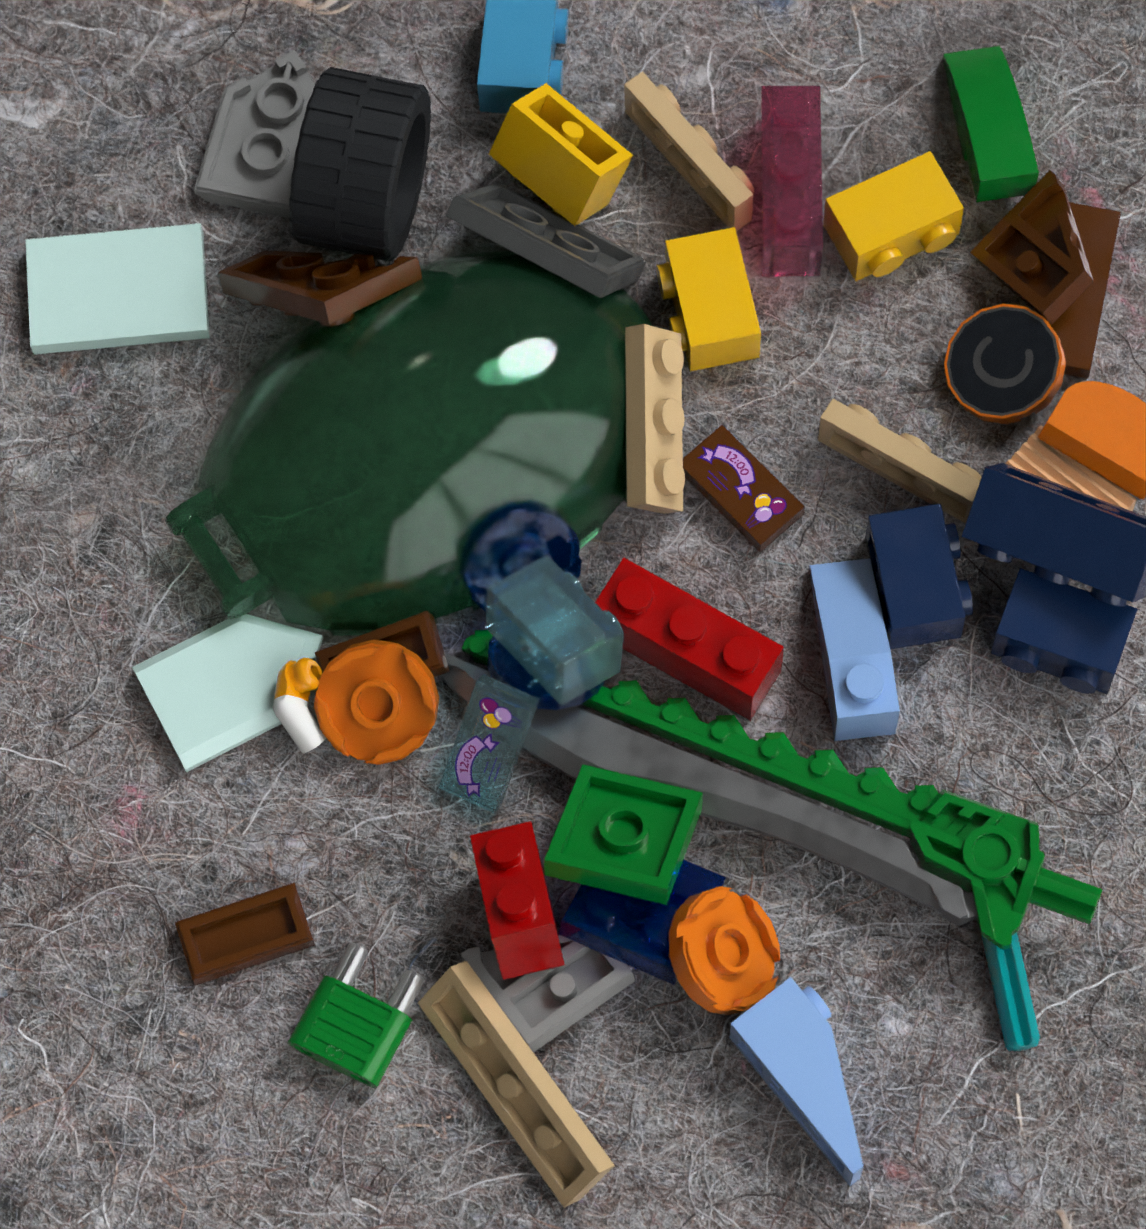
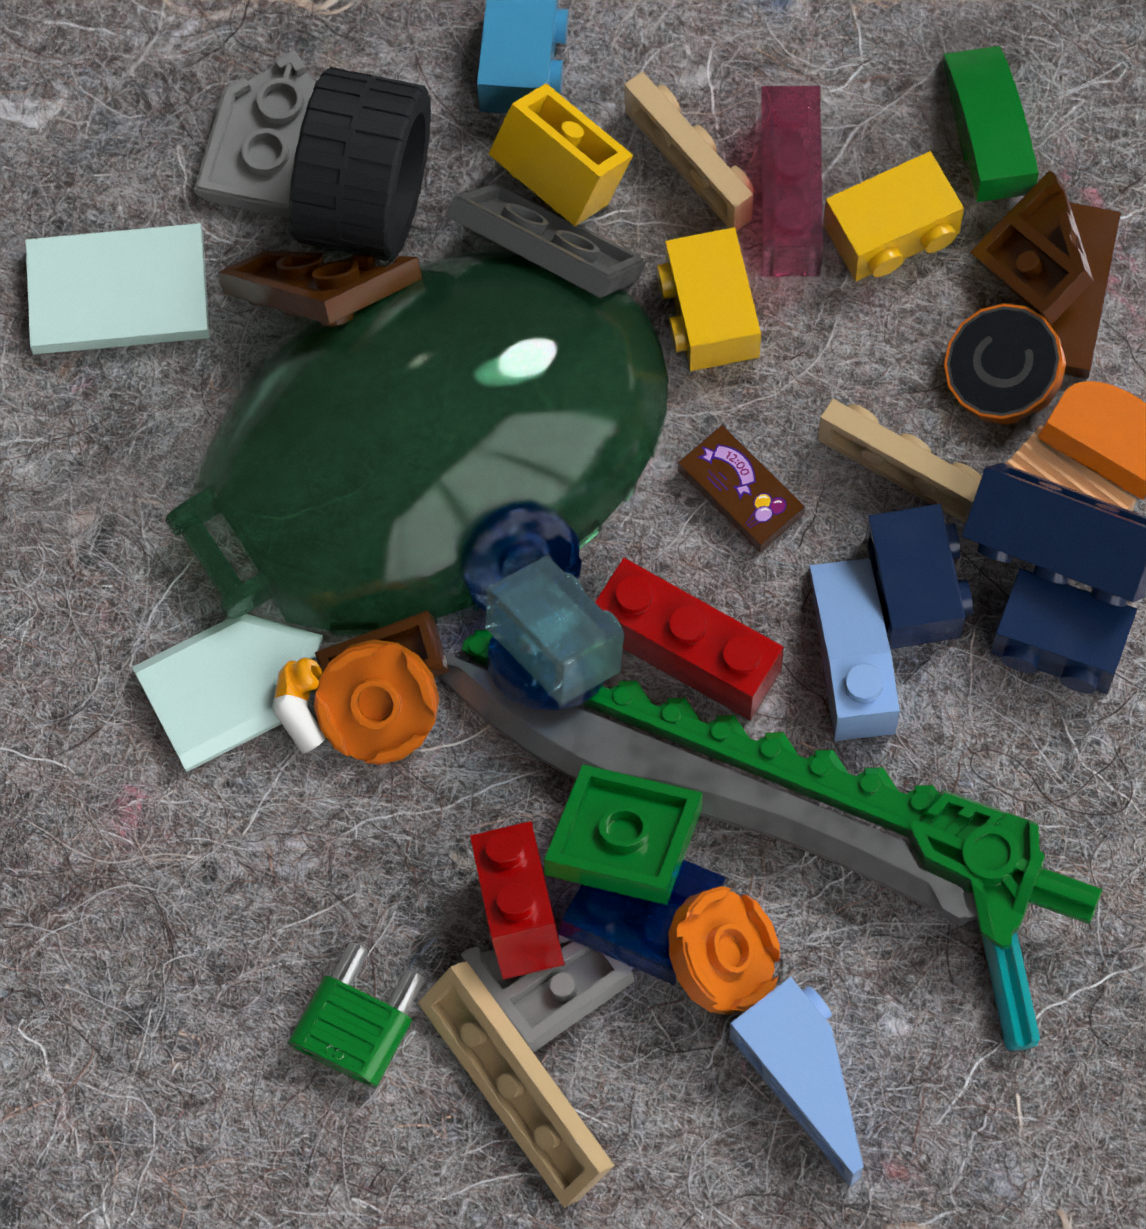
(244, 934): reddish brown tile -> none
(488, 743): clear light blue tile -> none
(654, 419): tan plate -> none

